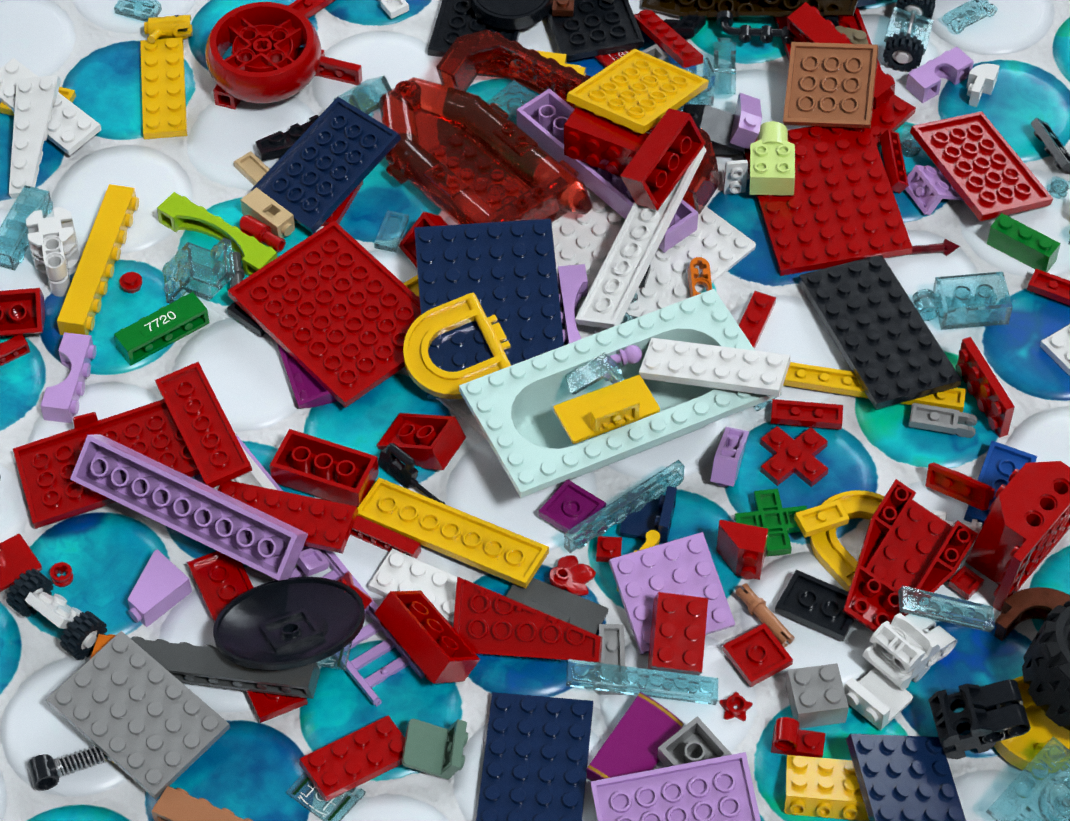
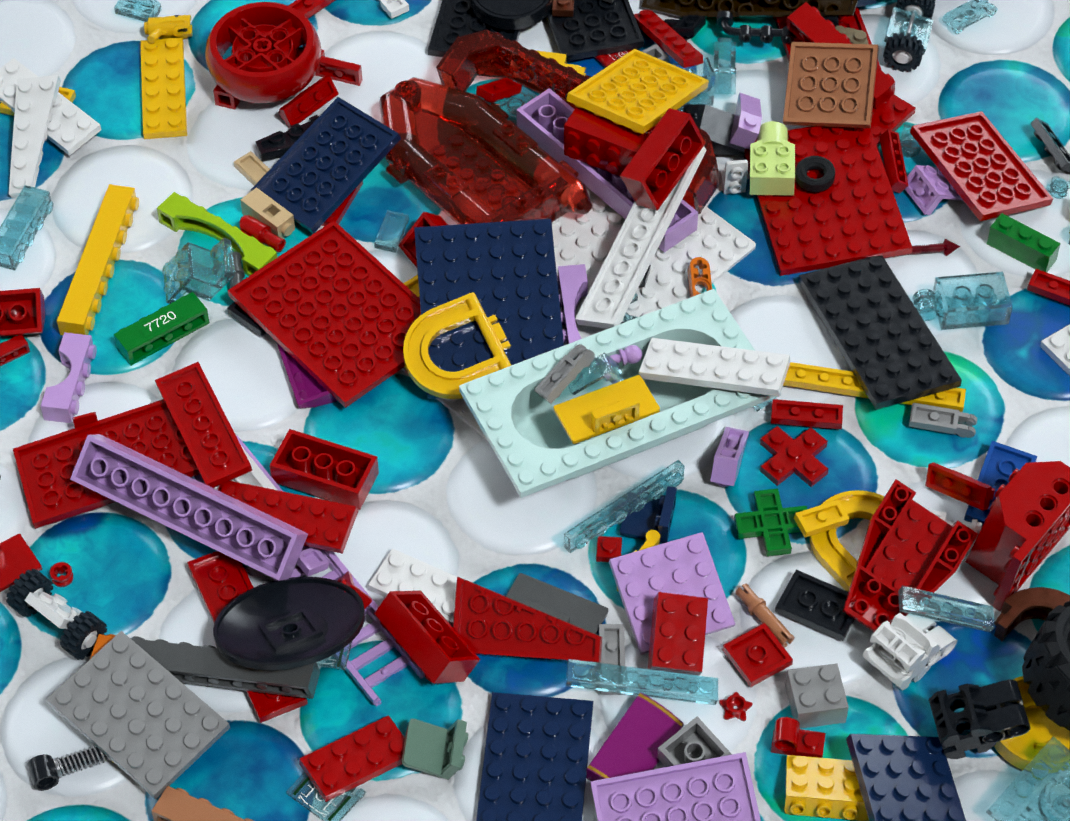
(54, 247): white connector -> none
(131, 282): red plate -> none
(157, 590): lavender slope -> none
(308, 101): none -> red plate
(367, 94): clear light blue slope -> none
(384, 537): red piece -> none
(390, 461): black piece -> none
(426, 438): red slope -> none
(454, 532): yellow plate -> none
(498, 90): none -> red plate
(564, 373): none -> light grey hinge
(570, 506): magenta plate -> none
(571, 575): red plate -> none
(742, 548): red slope -> none
(756, 316): red plate -> none
(819, 163): none -> black tyre
(876, 698): white bracket -> none
(926, 81): lavender arch -> none
(966, 582): red plate -> none
(981, 80): white brick -> none
(985, 387): red plate -> none

